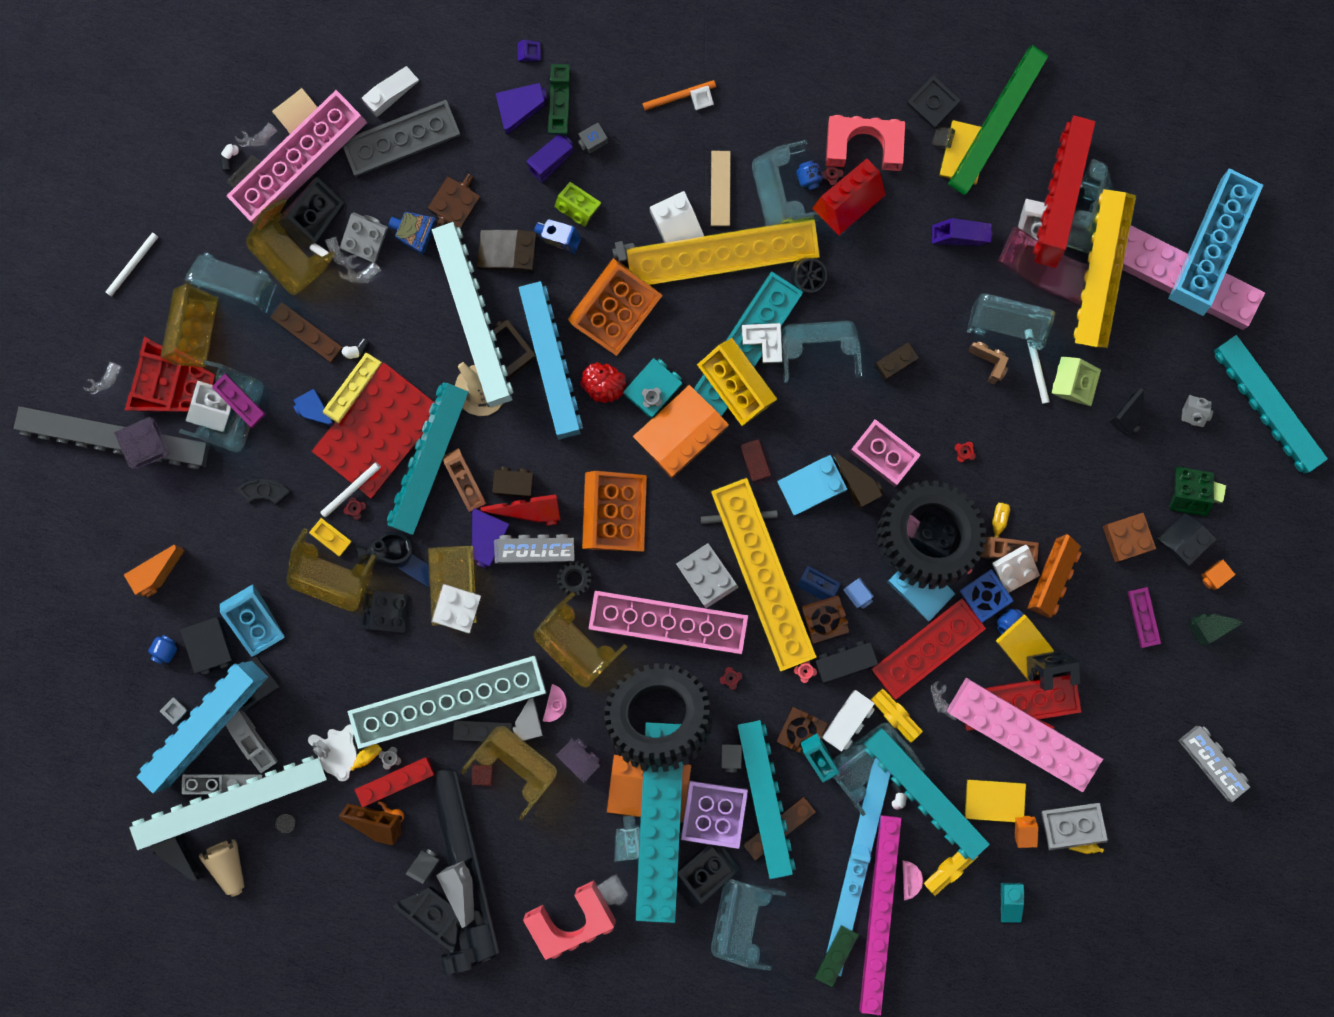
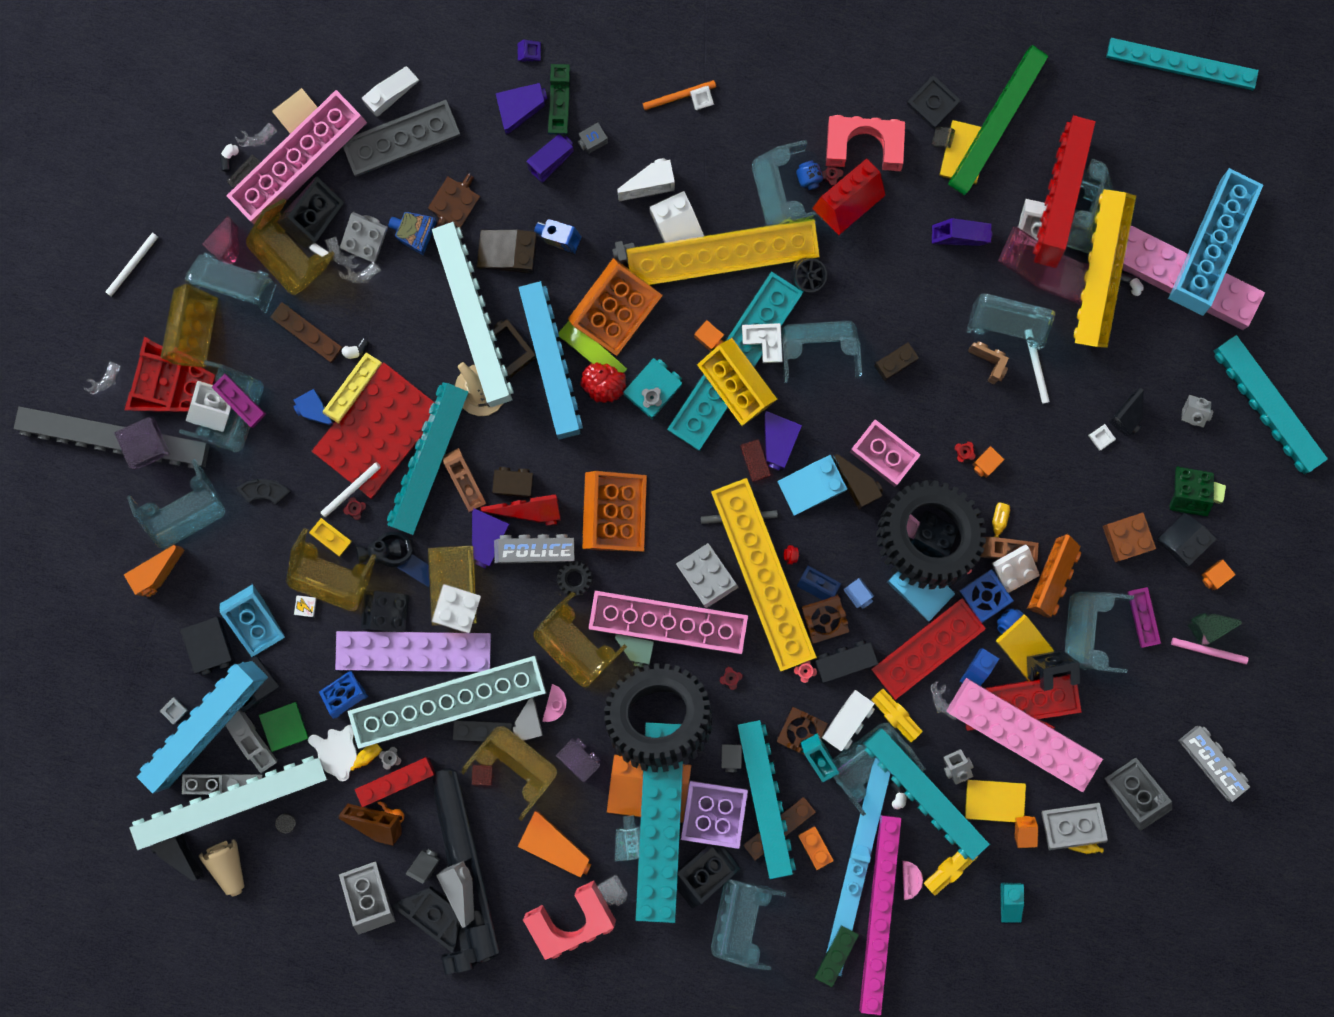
(162, 649): blue head -> none
(182, 516): none -> clear light blue windscreen
(224, 242): none -> clear pink slope
(283, 726): none -> green tile
(305, 606): none -> tile
(321, 749): light grey plate -> none
(335, 687): none -> blue piece
(366, 898): none -> light grey slope
(413, 651): none -> lavender plate
(553, 846): none -> orange slope
(577, 204): lime bracket -> none
(588, 347): none -> lime slope
(637, 649): none -> sand green slope
(652, 180): none -> white slope
(681, 431): orange slope -> none
(709, 336): none -> orange brick
(720, 188): tan tile -> none
(779, 439): none -> dark purple slope
(791, 554): none -> red plate
(815, 848): none -> orange plate
(958, 767): none -> light grey brick
(980, 667): none -> blue slope
(987, 462): none -> orange brick
(1076, 380): yellowish green slope -> none
(1082, 629): none -> clear light blue windscreen
(1102, 437): none -> white tile
(1134, 282): none -> arm
(1139, 794): none -> dark grey slope
(1182, 64): none -> teal plate
(1210, 651): none -> bright pink bar

